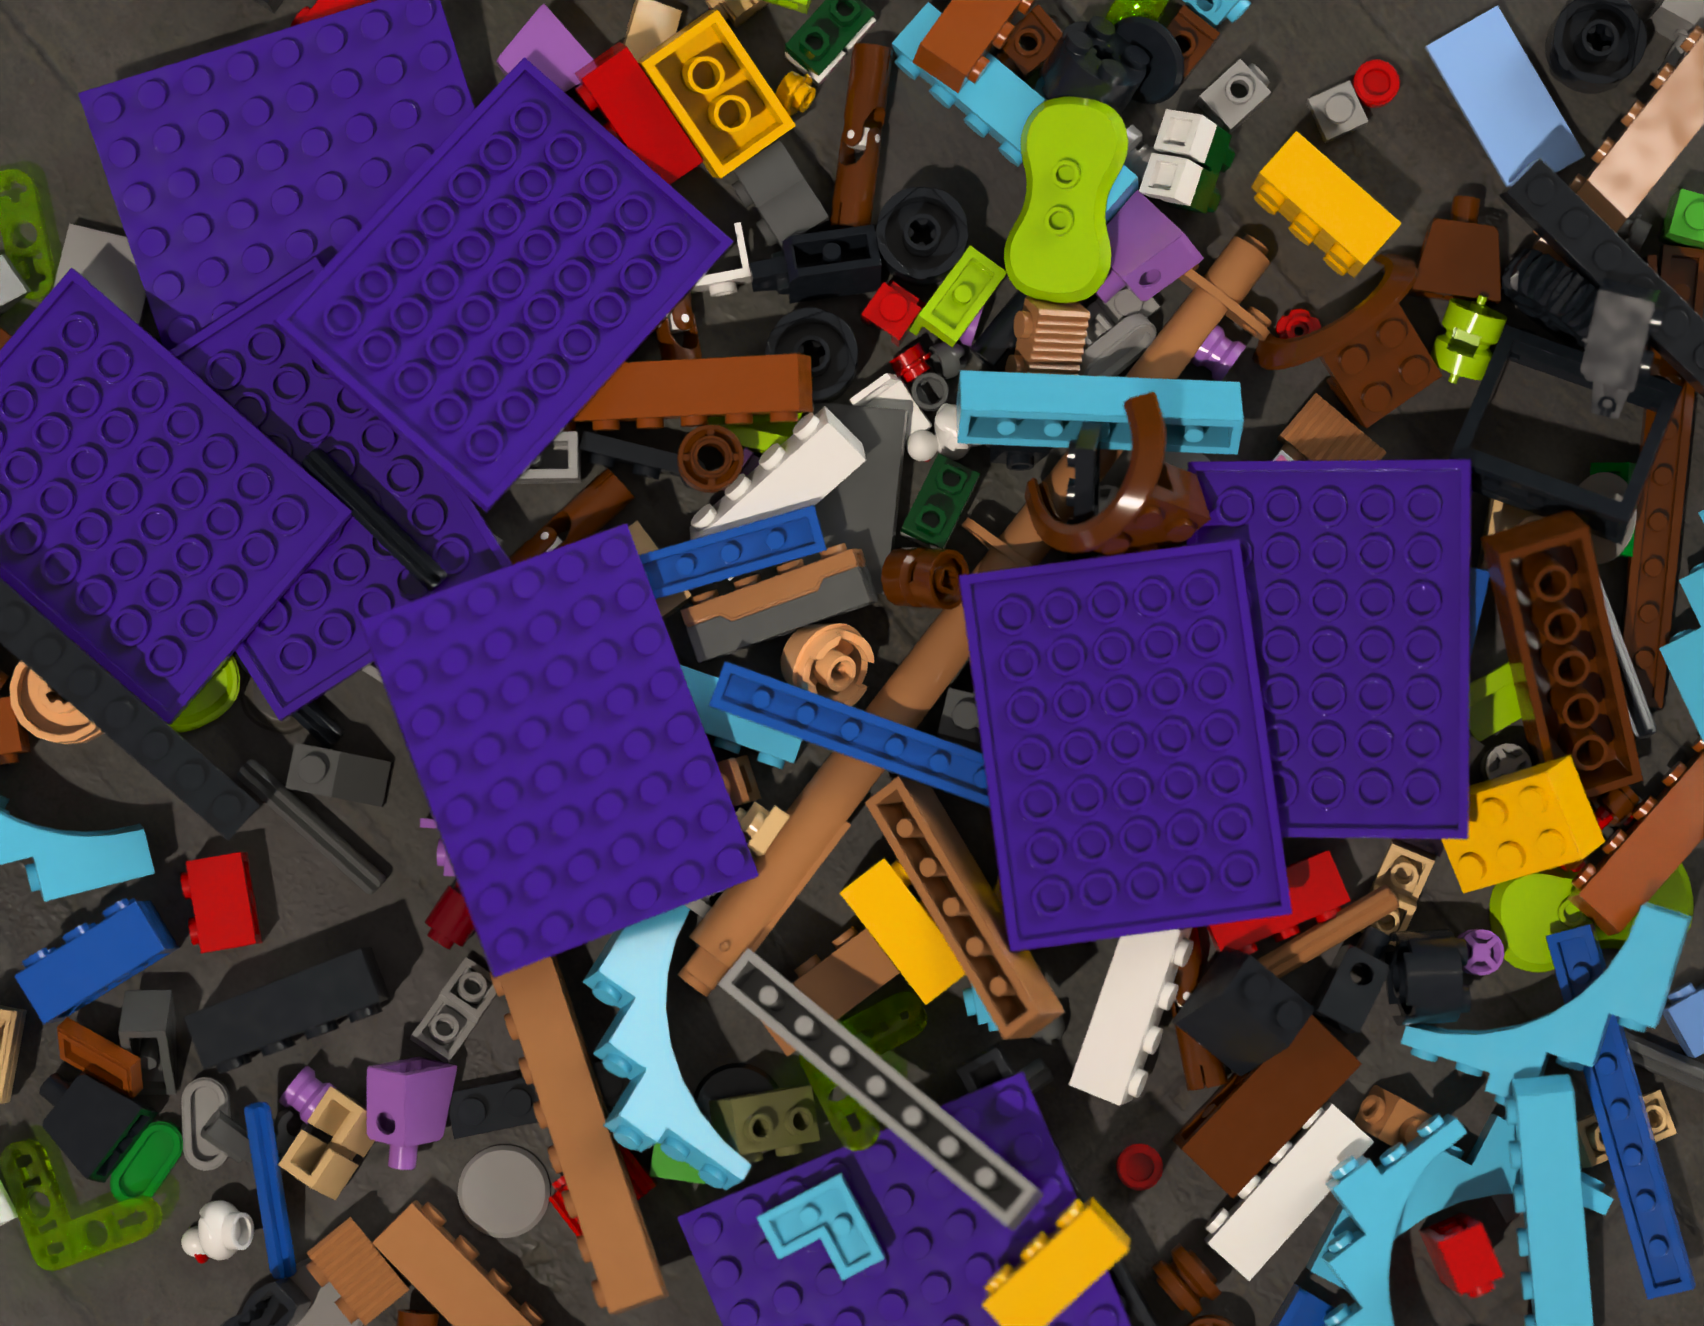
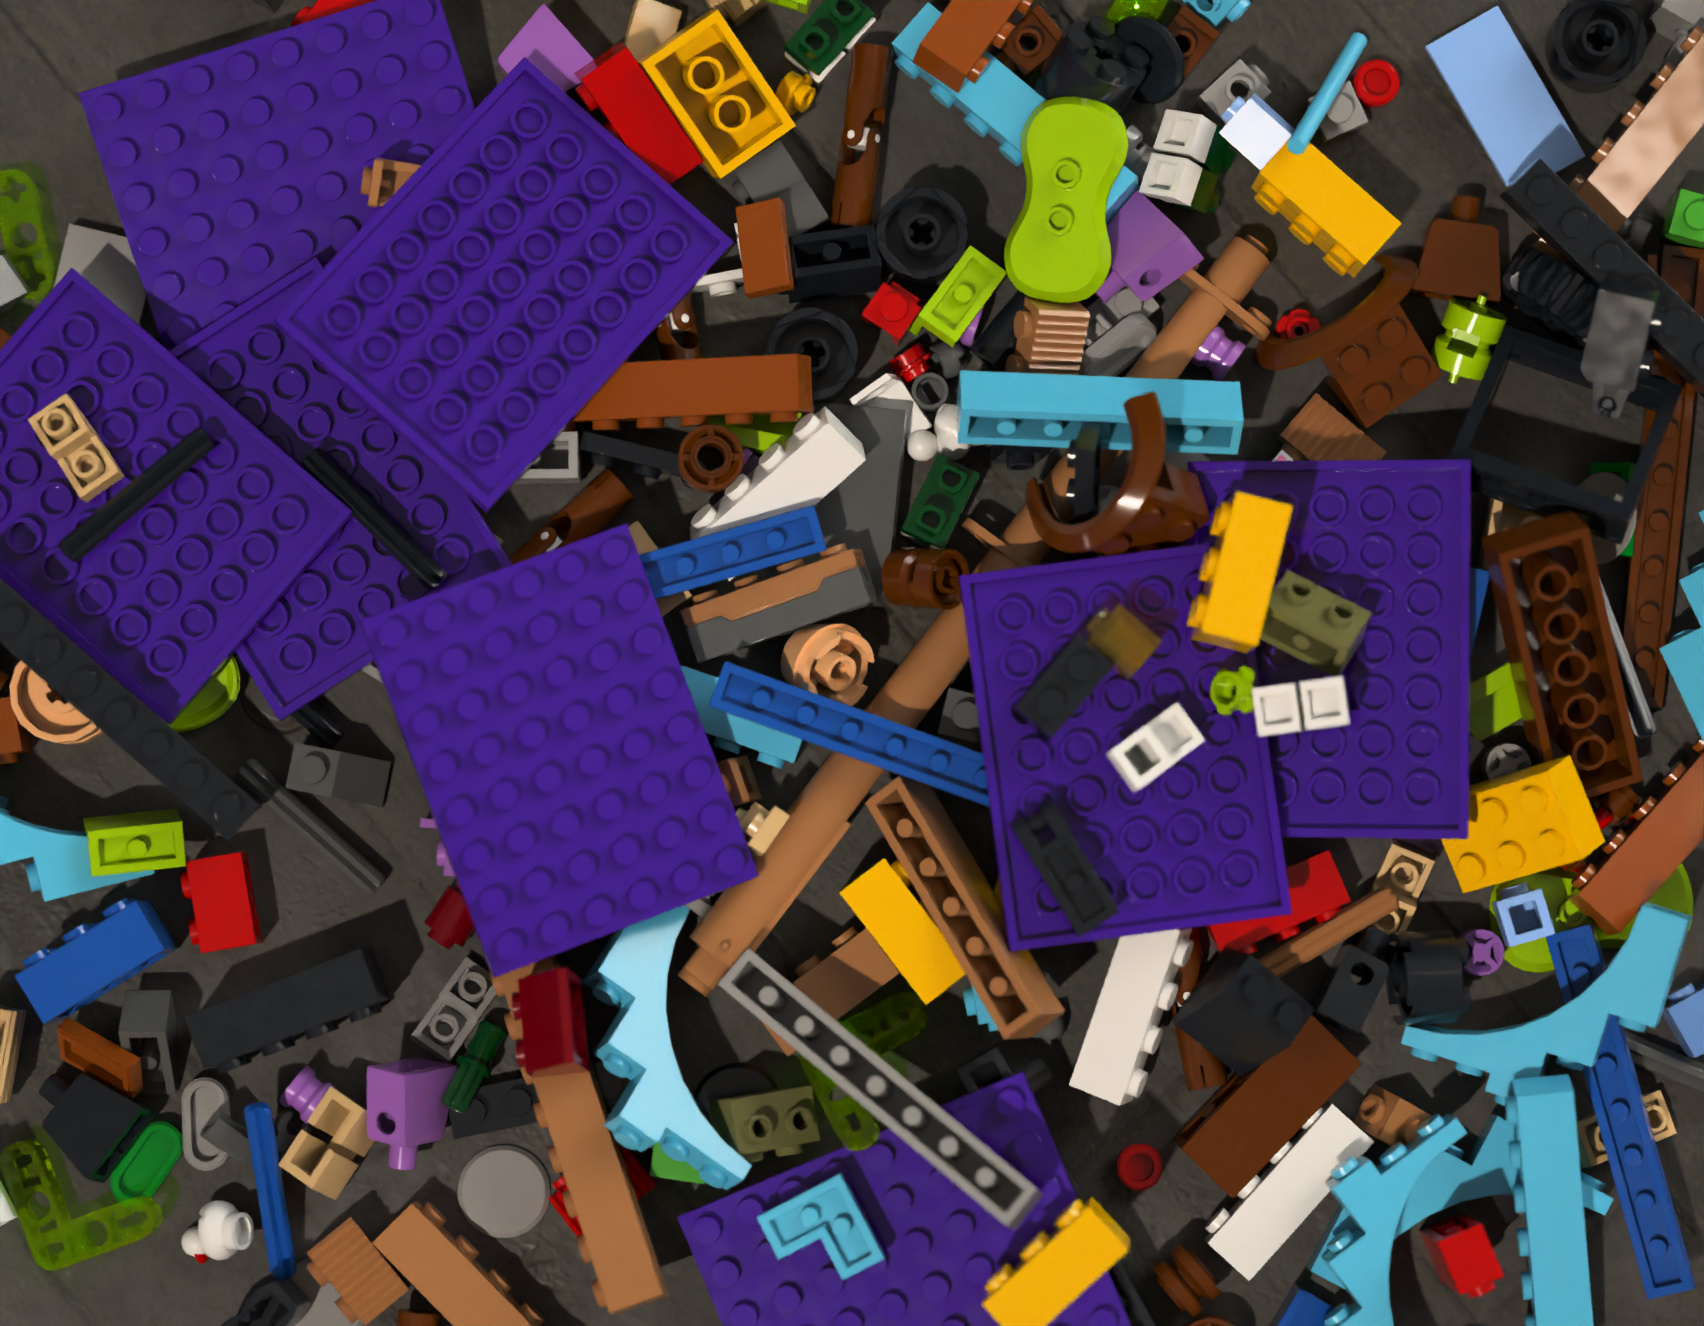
(76, 447): none -> tan slope
(135, 842): none -> lime panel
(137, 494): none -> black axle
(385, 179): none -> medium nougat bracket
(473, 1067): none -> dark green axle
(552, 1024): none -> dark red slope
(764, 248): none -> dark orange tile
(1063, 687): none -> black brick
(1065, 869): none -> black plate
(1122, 639): none -> clear yellow brick
(1155, 747): none -> white brick
(1223, 690): none -> lime plate
(1239, 572): none -> yellow brick
(1255, 129): none -> brick
(1302, 707): none -> white hips
(1313, 624): none -> olive brick
(1327, 93): none -> medium azure bar
(1522, 915): none -> light blue brick

